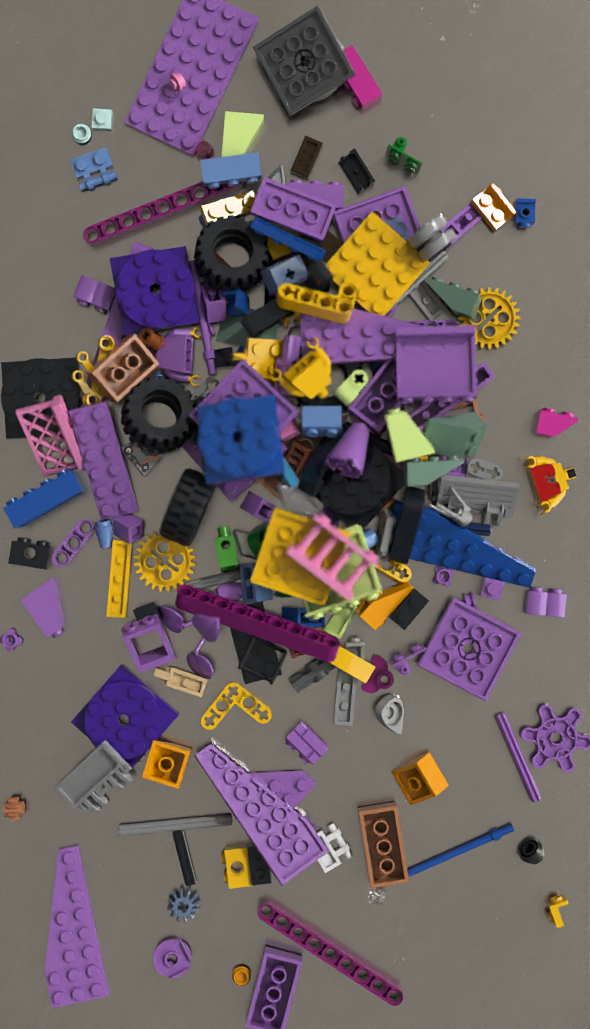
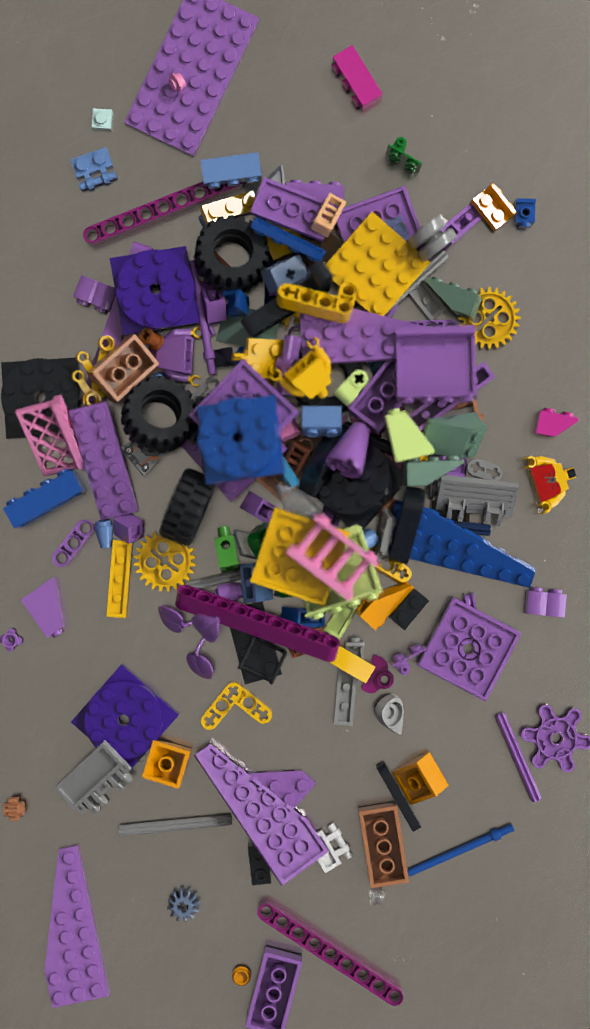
(19, 557): black brick -> none
(81, 133): light aqua plate -> none
(146, 610): black panel -> none
(154, 657): medium lavender window -> none
(168, 968): medium lavender plate -> none
(182, 680): tan hinge -> none
(184, 857): black axle -> none
(204, 154): clear pink cone -> none
(238, 854): yellow brick -> none
(240, 132): yellowish green slope -> none
(284, 58): dark grey piece -> none
(306, 157): dark brown plate -> none
(306, 743): medium lavender brick -> none
(312, 672): dark grey piece -> none
(323, 225): none -> light nougat slope
(356, 172): black hinge -> none
(398, 797): none -> black beam
(448, 575): medium lavender plate -> none
(459, 515): light grey plant -> none
(491, 588): medium lavender brick -> none
(532, 851): pearl dark grey cone -> none
(554, 914): yellow bracket -> none

